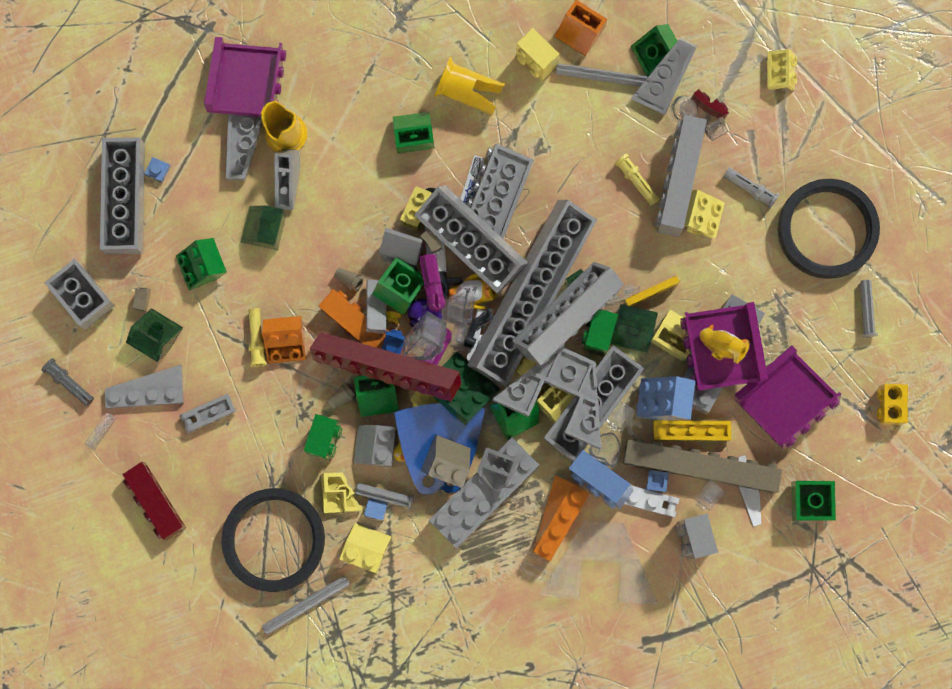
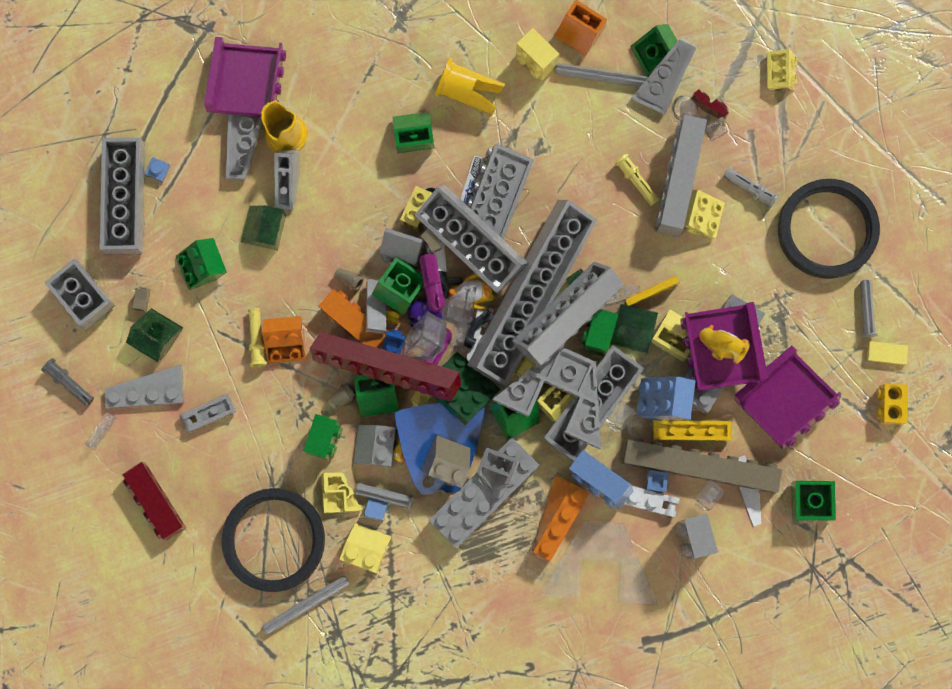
(609, 452): clear helmet -> none
(887, 353): none -> light yellow tile

